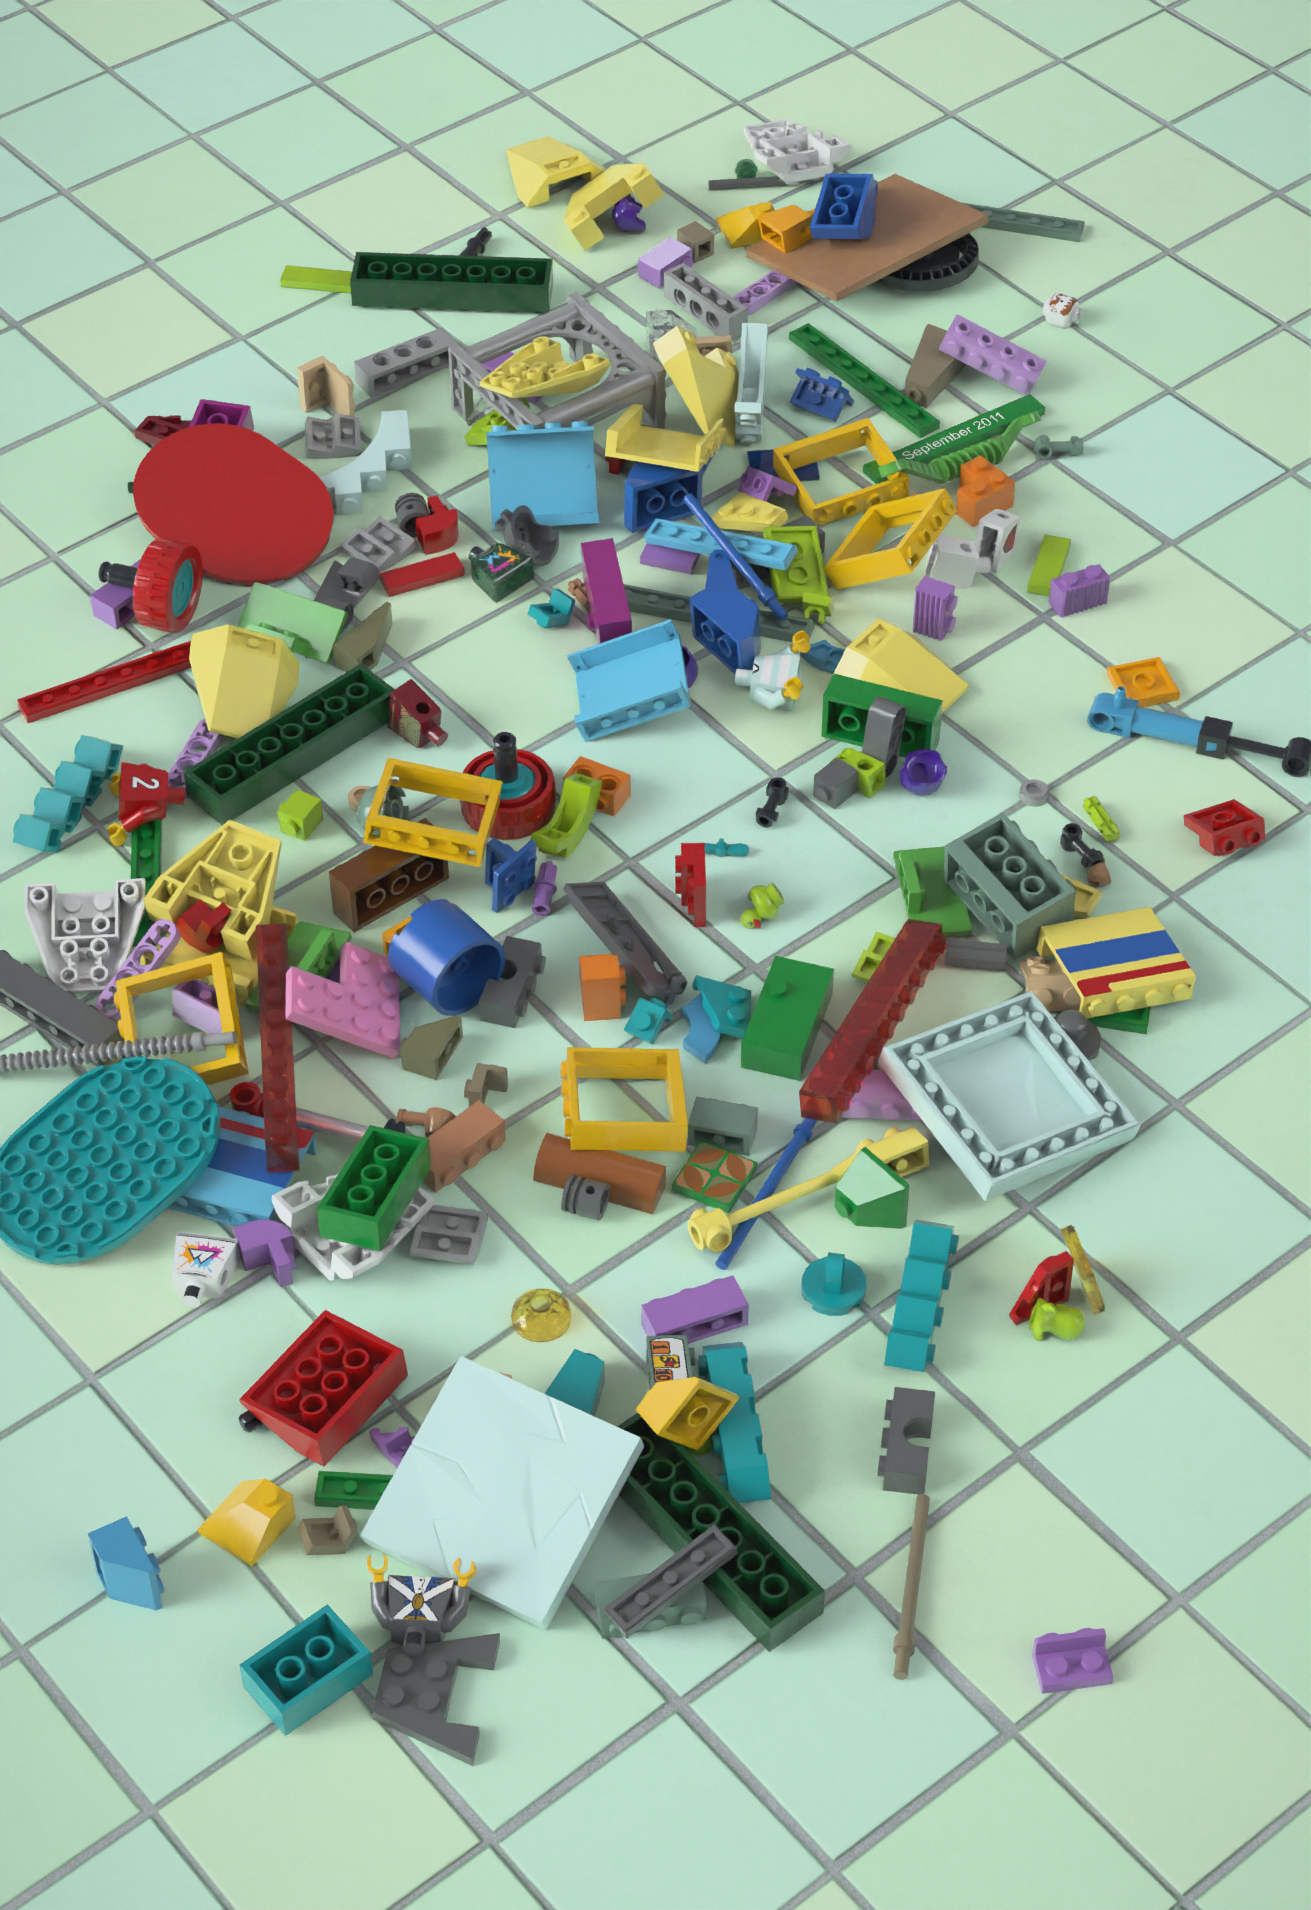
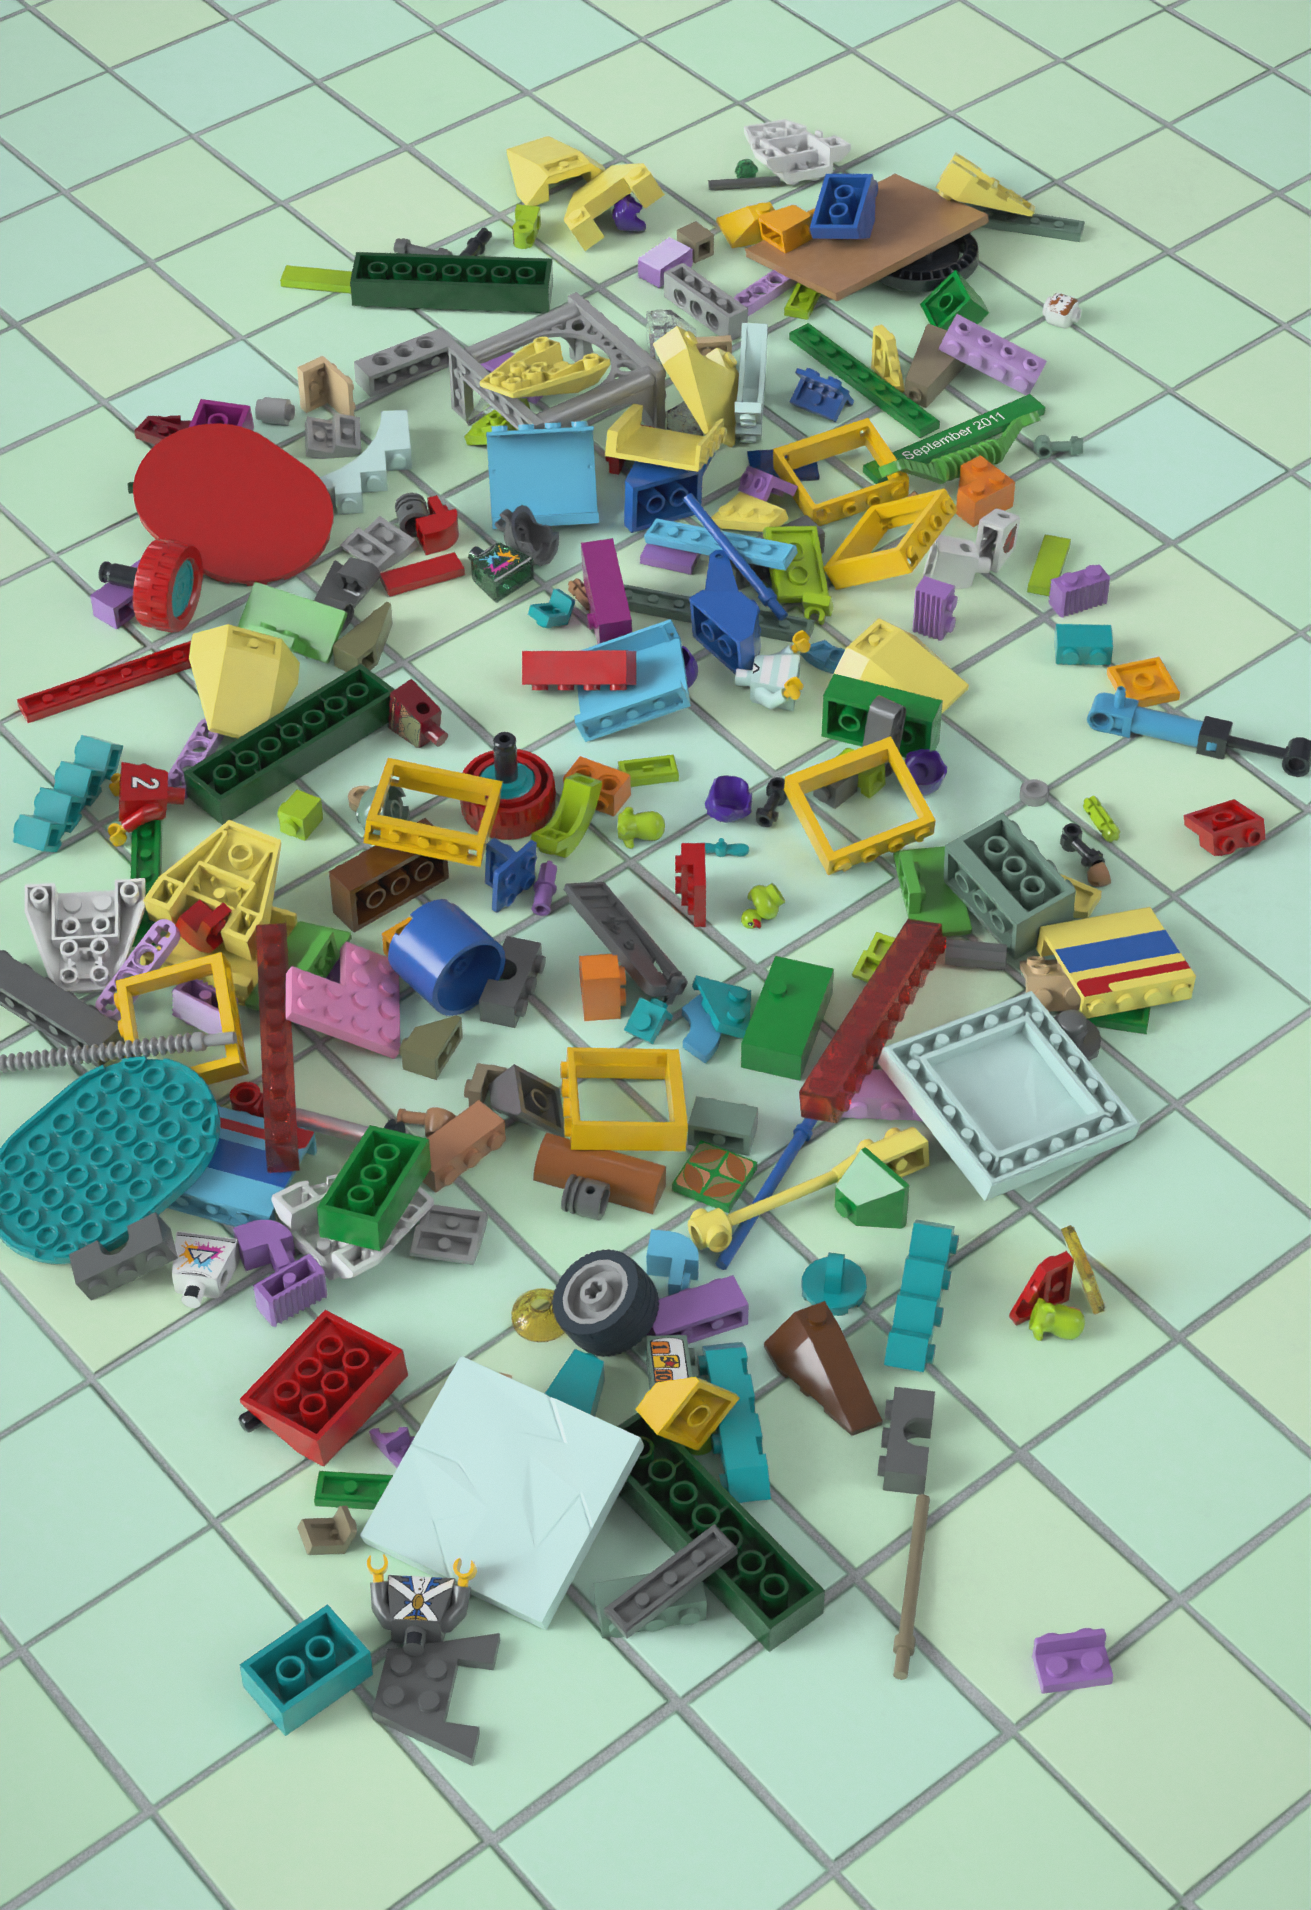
(124, 1565): dark azure slope -> none
(147, 1249): none -> dark grey arch
(250, 1519): yellow slope -> none
(274, 410): none -> light grey brick
(290, 1290): none -> medium lavender brick
(404, 246): none -> dark grey bar
(526, 225): none -> lime leg
(528, 1100): none -> dark grey slope
(579, 668): none -> brick
(605, 1303): none -> black wheel
(643, 825): none -> lime animal
(650, 770): none -> lime tile
(673, 1257): none -> medium azure brick
(682, 420): none -> clear brick
(729, 799): none -> dark purple hair
(801, 302): none -> lime tile
(818, 1359): none -> reddish brown wedge
(843, 767): none -> yellow window
(885, 357): none -> light yellow wing
(953, 298): none -> green slope
(968, 184): none -> light yellow wedge
(1083, 644): none -> teal brick

